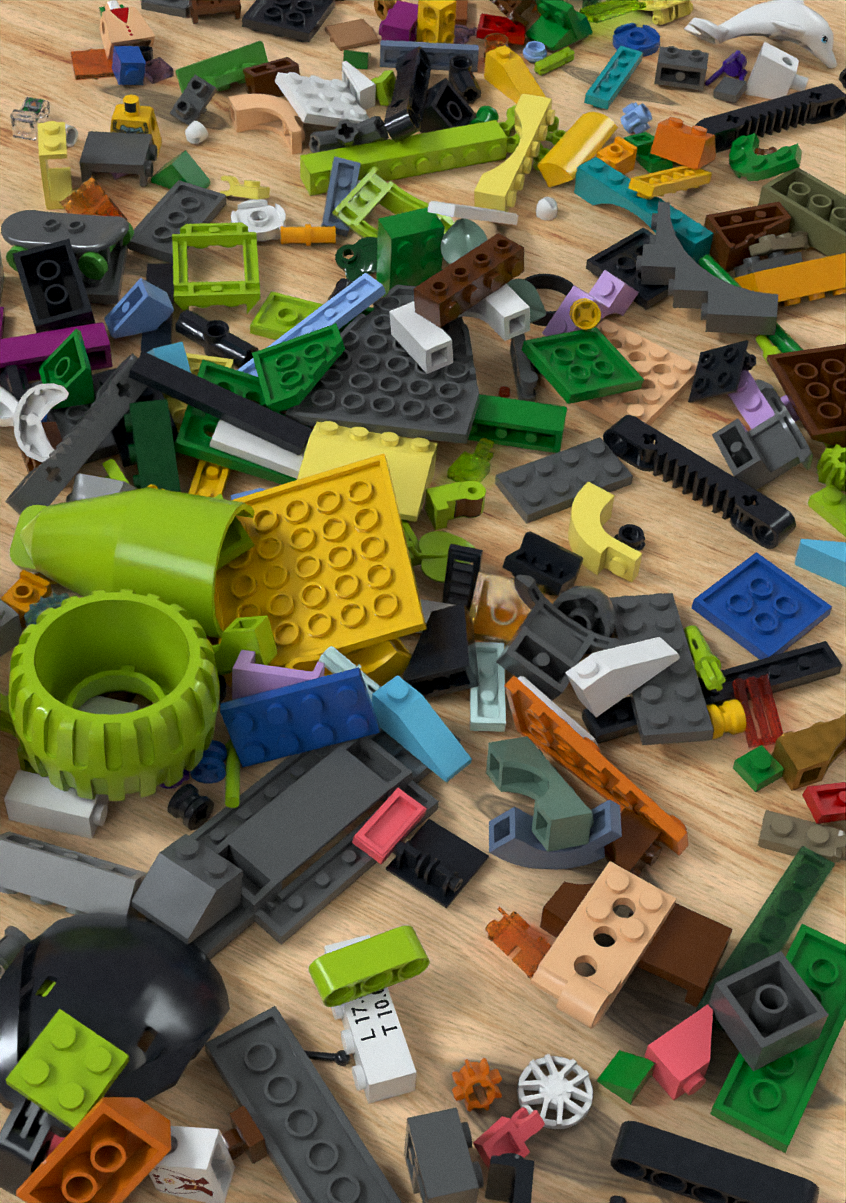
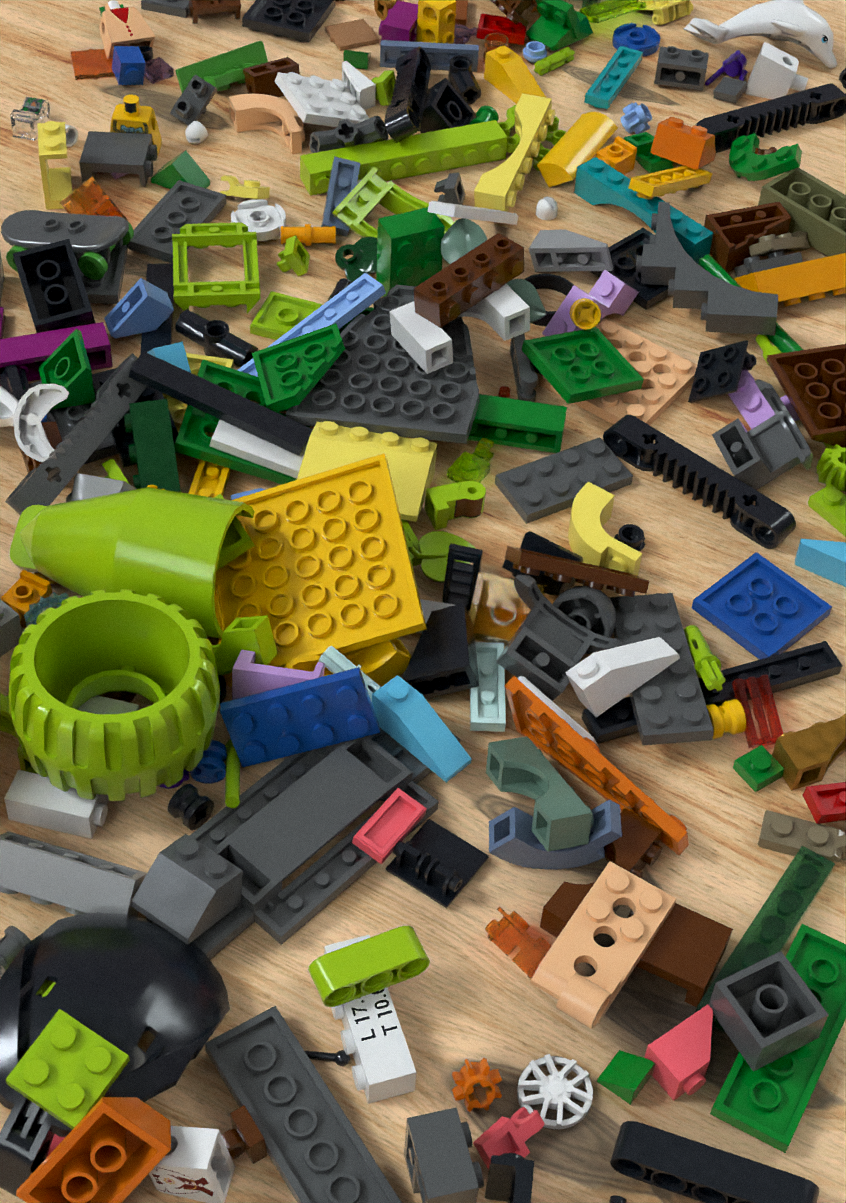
(294, 257): none -> lime tile
(452, 188): none -> dark grey tile
(568, 252): none -> light grey slope
(586, 574): none -> reddish brown plate

